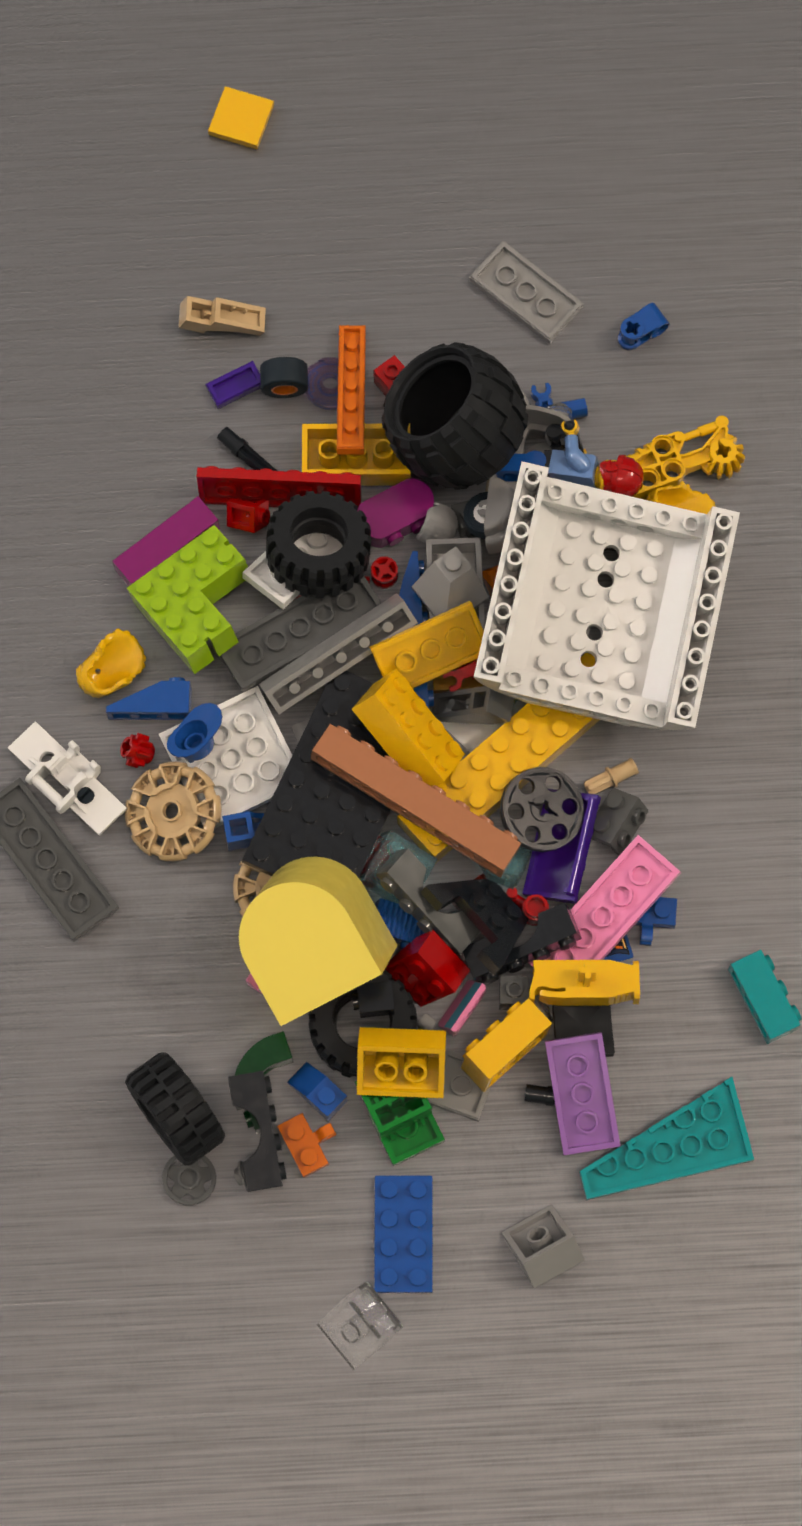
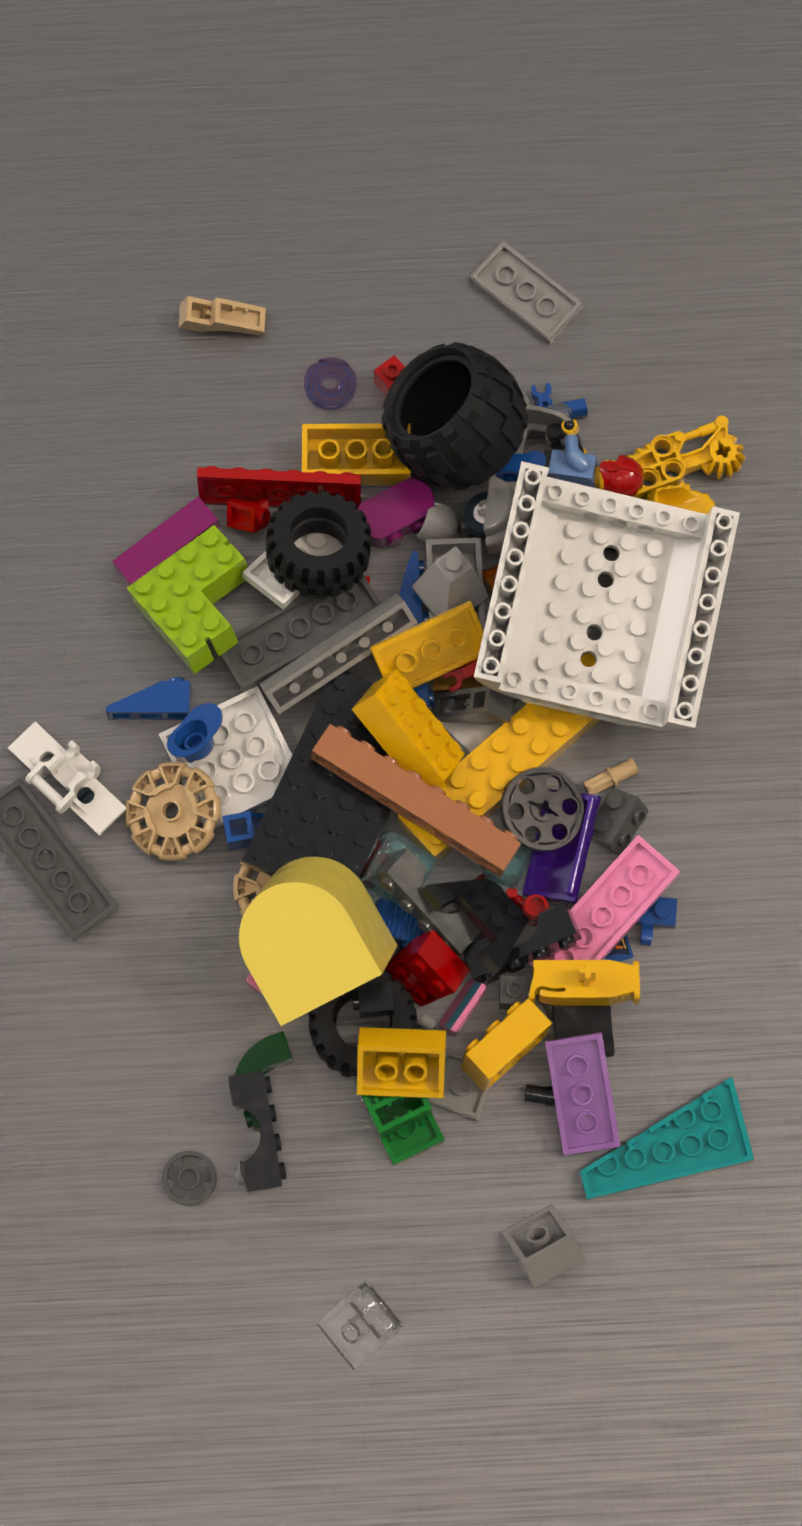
(119, 661): yellow piece -> none
(137, 750): red gear -> none
(175, 1108): black tyre -> none
(234, 385): dark purple tile -> none
(241, 117): yellow tile -> none
(241, 449): black axle -> none
(284, 377): black wheel -> none
(305, 1143): orange plate -> none
(318, 1091): blue slope -> none
(351, 390): orange tile -> none
(381, 567): red wheel -> none
(403, 1234): blue plate -> none
(645, 324): blue piece -> none
(765, 996): teal brick -> none

